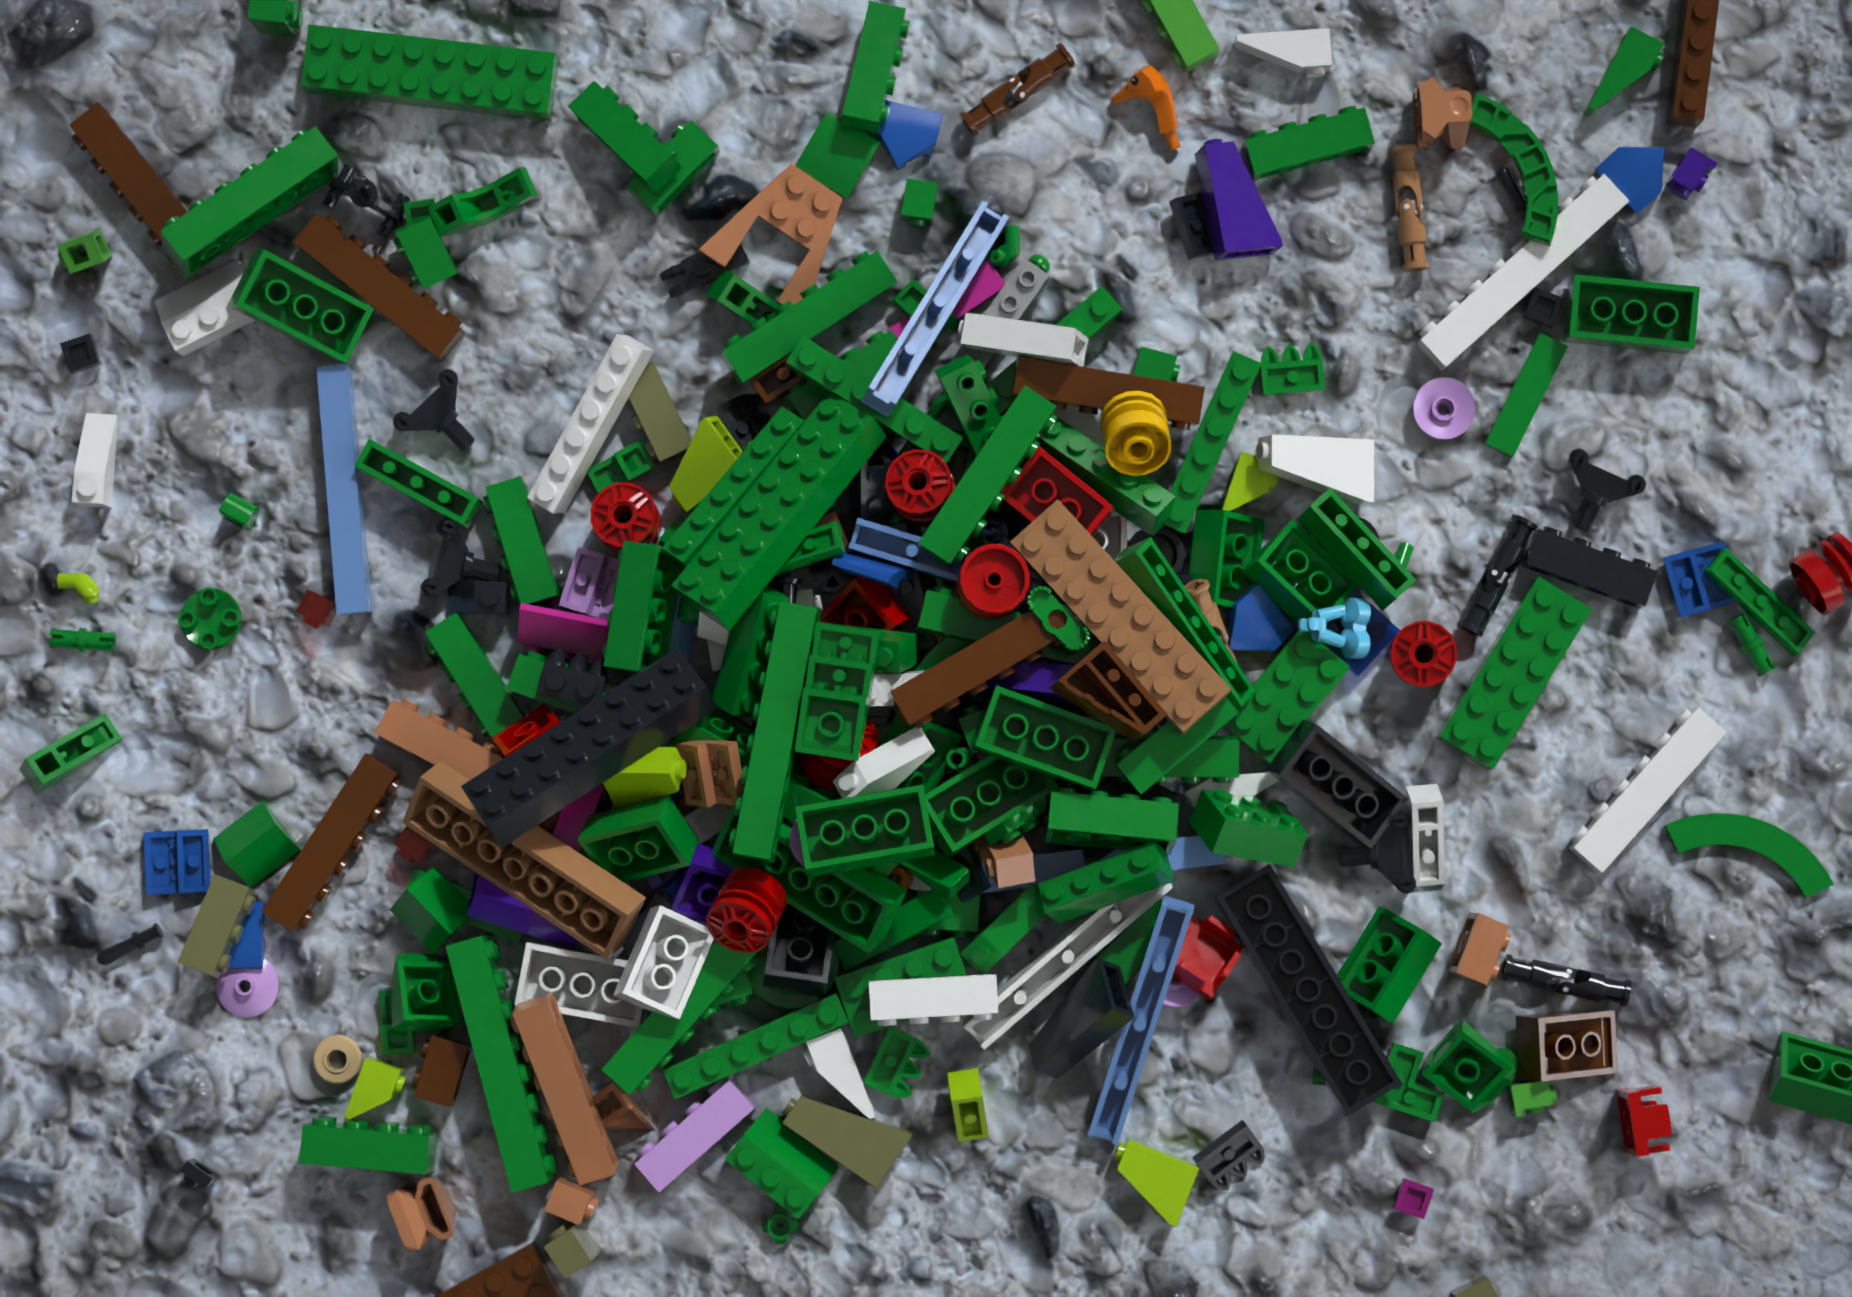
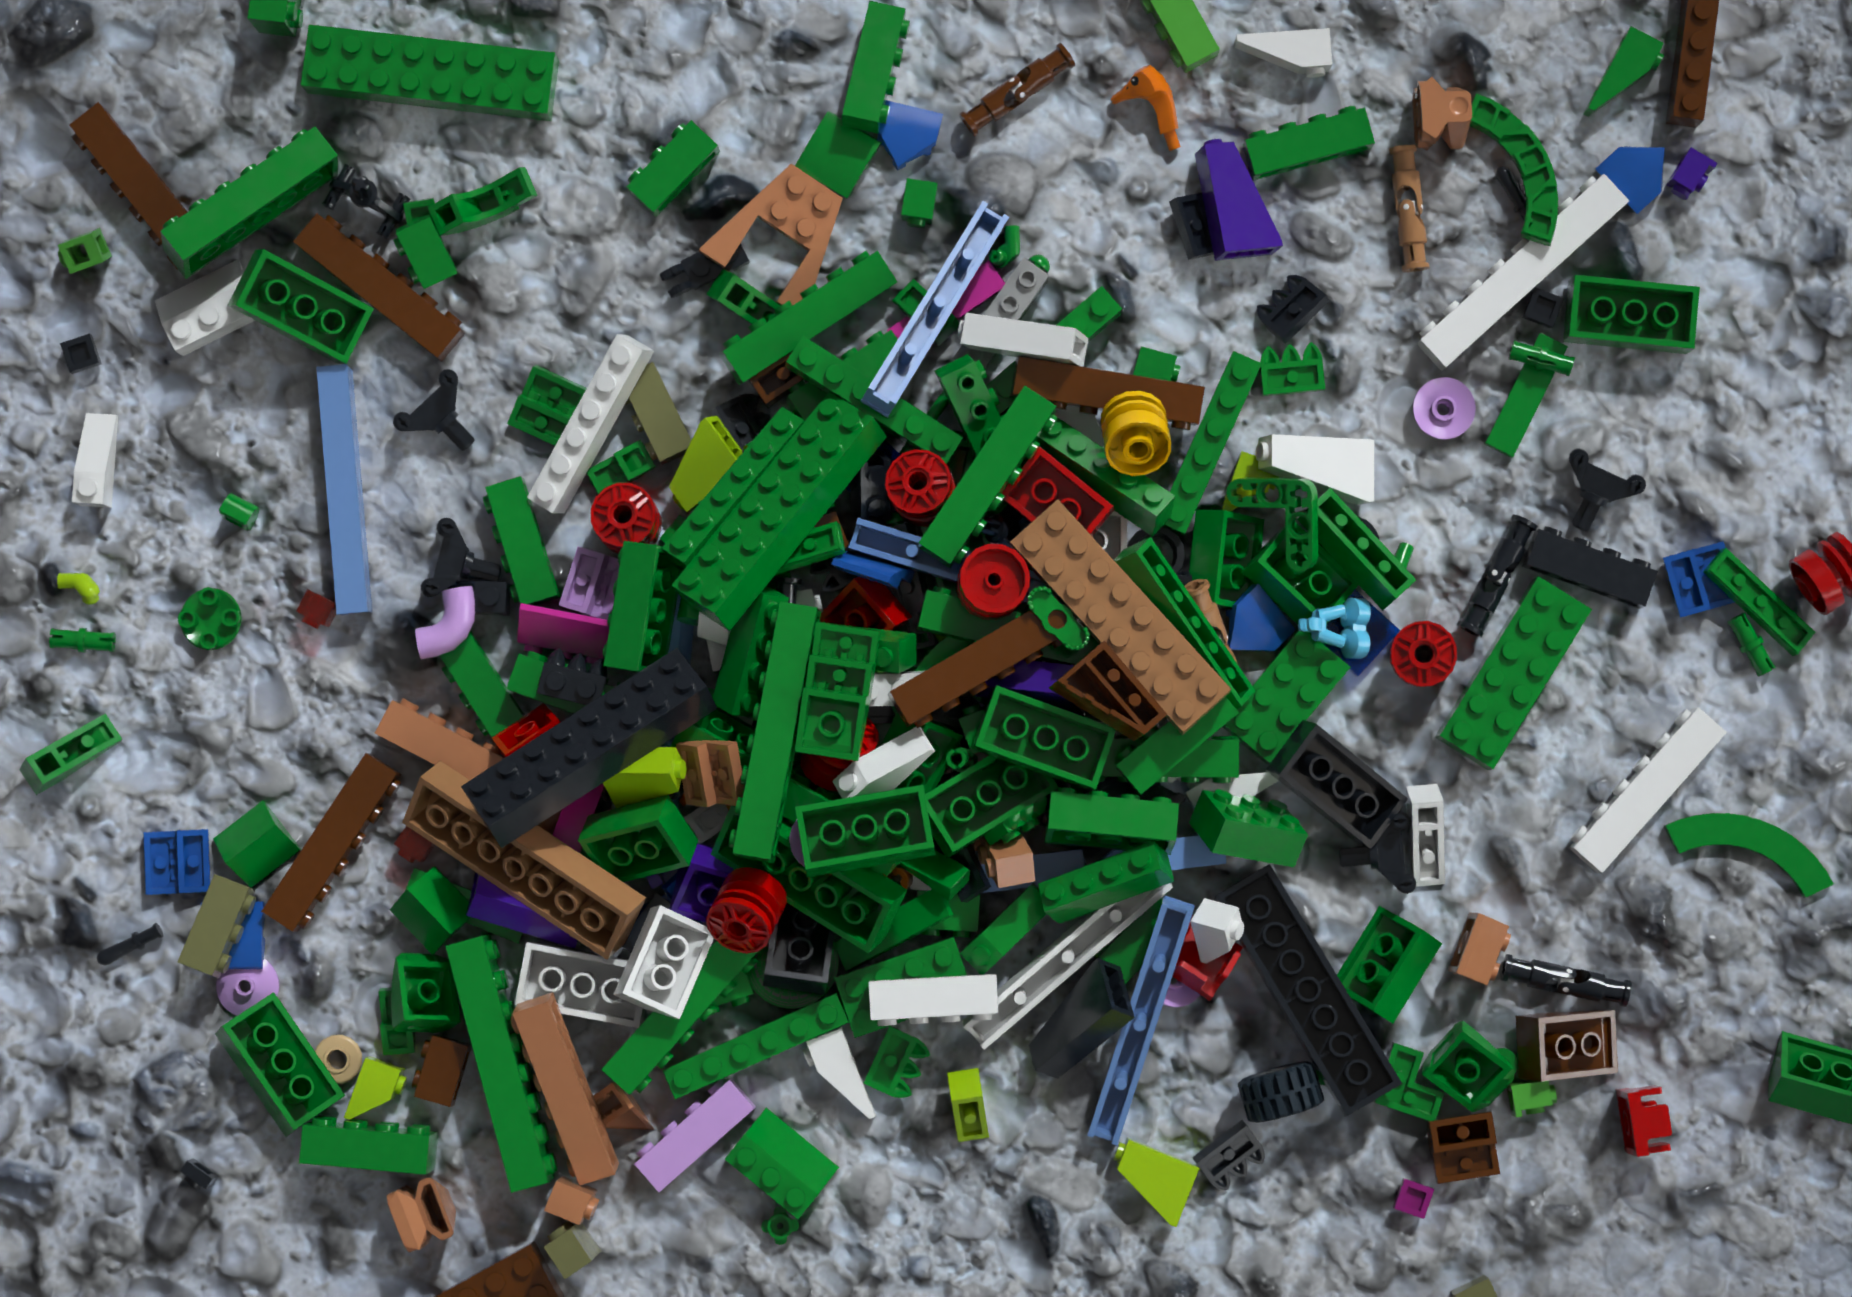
(279, 1064): none -> green slope
(418, 483): green brick -> none
(452, 628): none -> lavender cylinder
(545, 405): none -> green slope
(625, 136): green brick -> none
(850, 1138): olive slope -> none
(1216, 929): none -> white slope
(1280, 1091): none -> black wheel
(1288, 500): none -> green beam
(1293, 308): none -> black plate
(1463, 1147): none -> reddish brown brick
(1541, 358): none -> green pin

